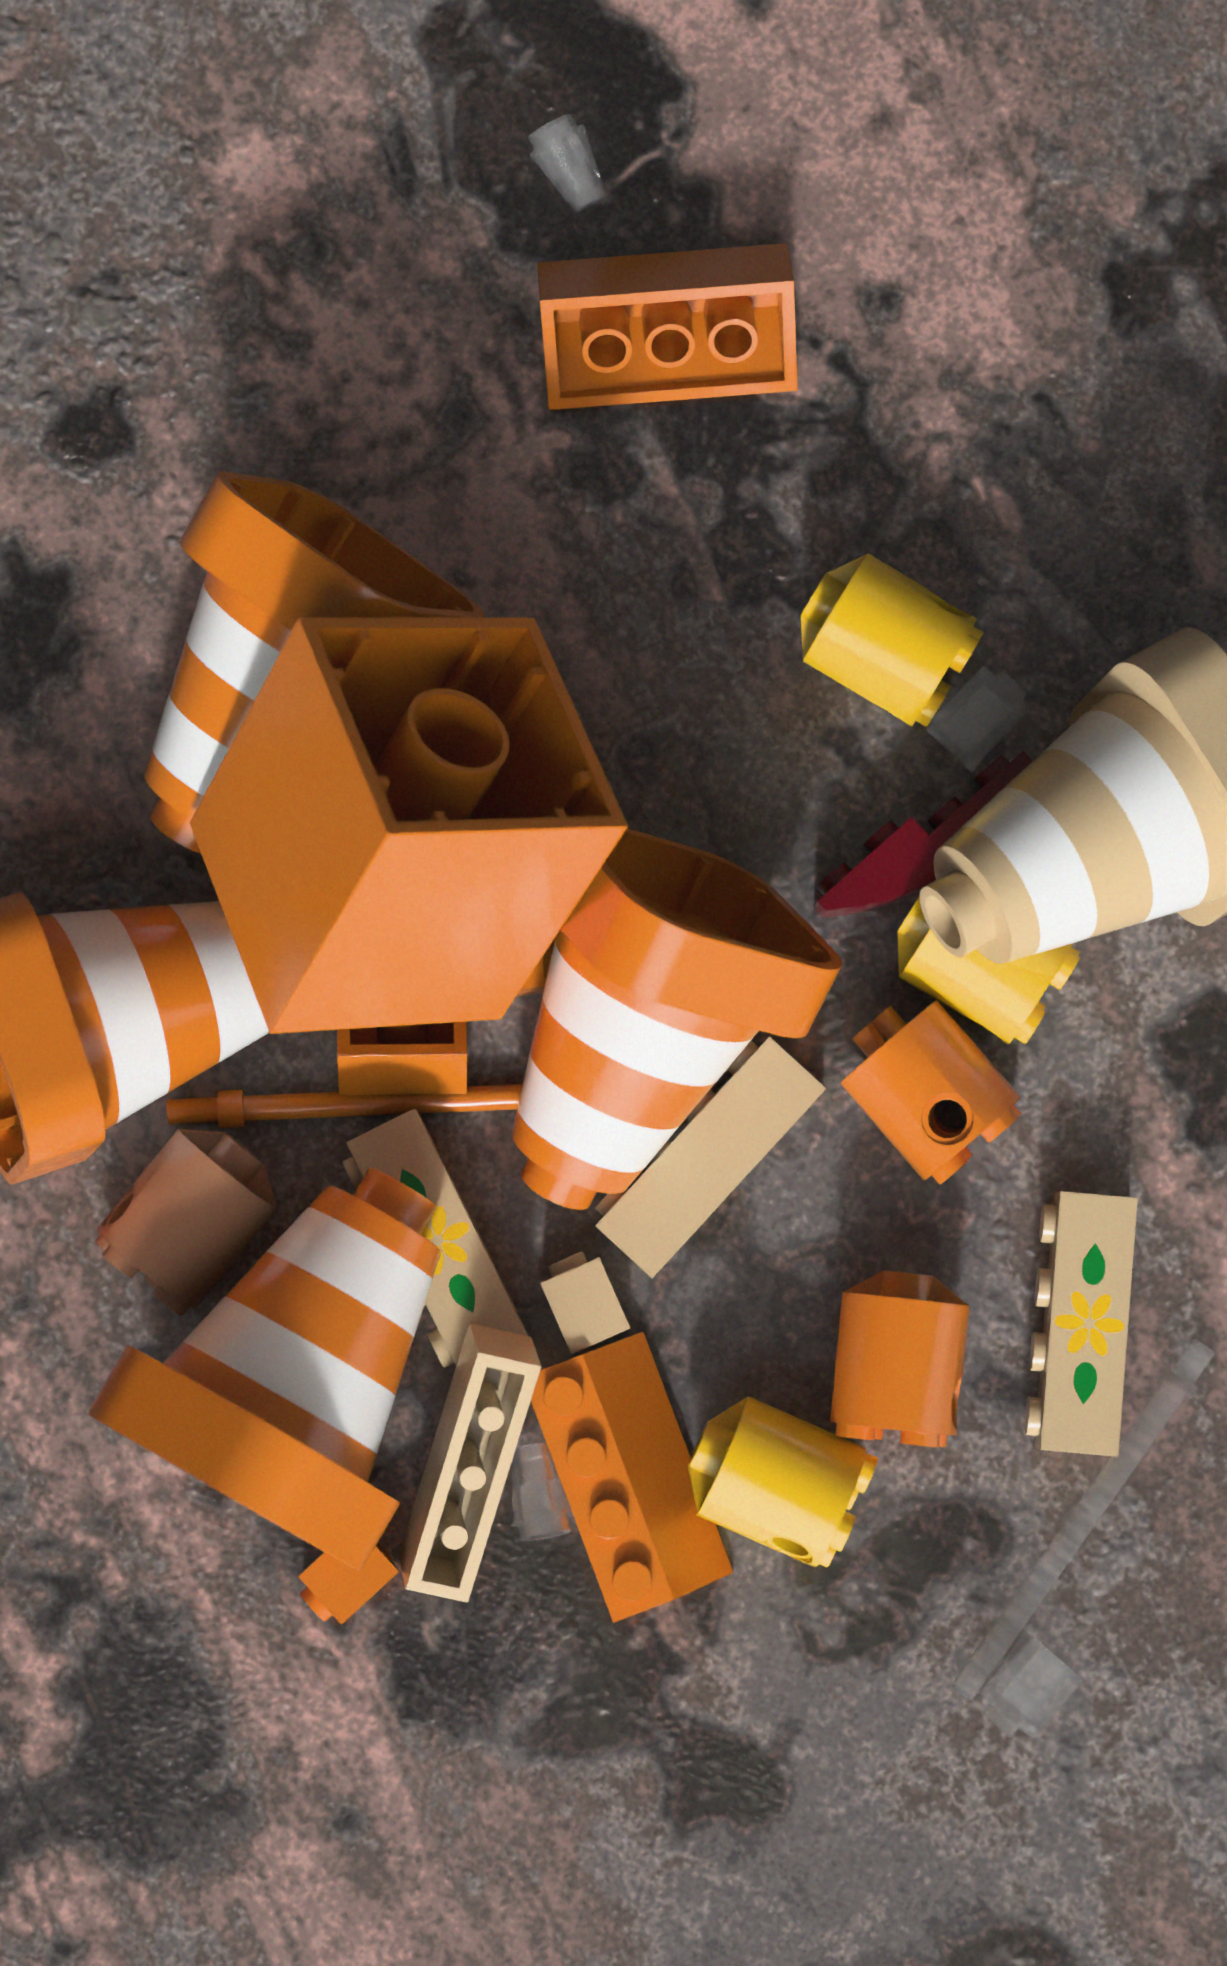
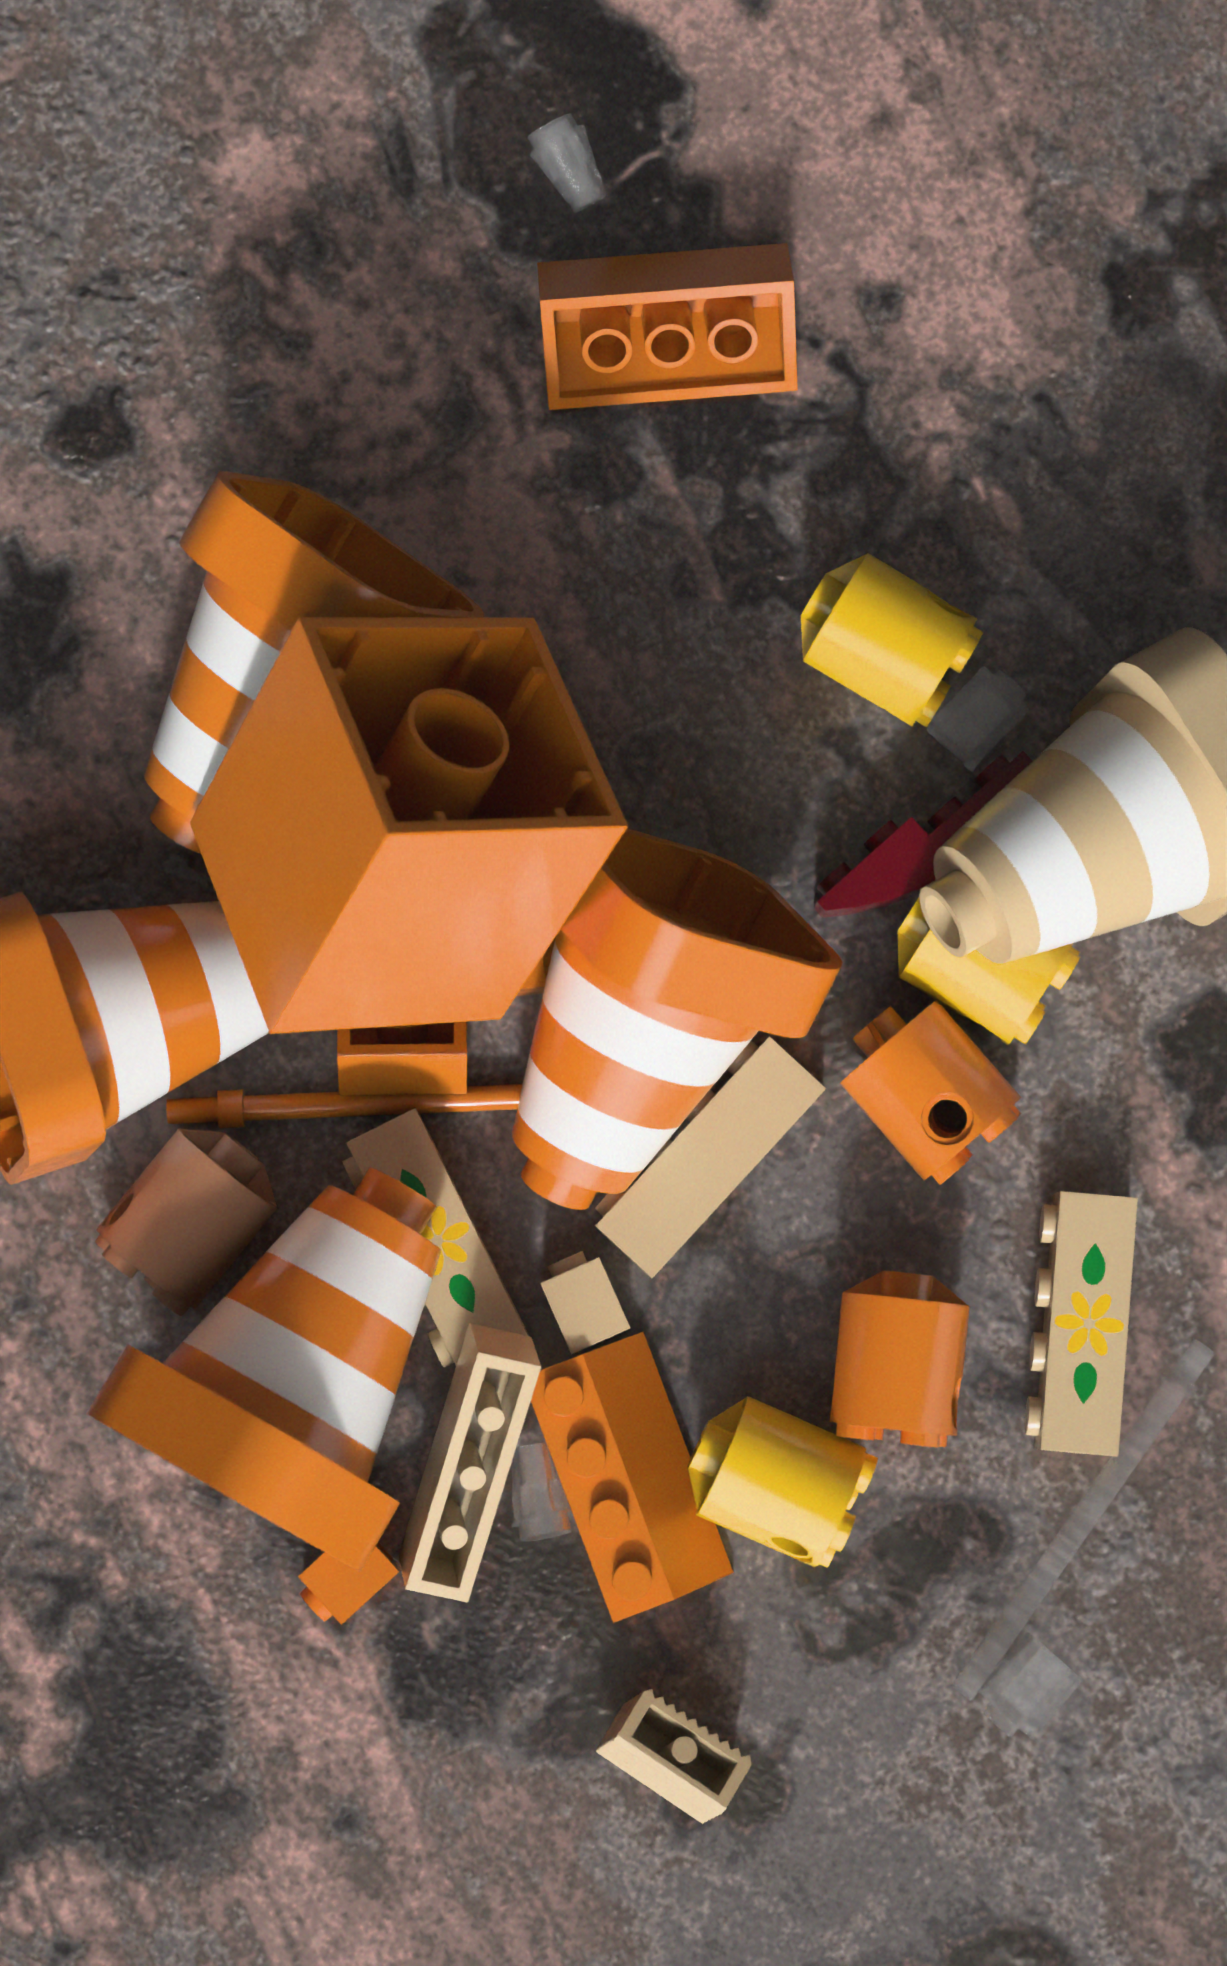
(674, 1756): none -> tan brick

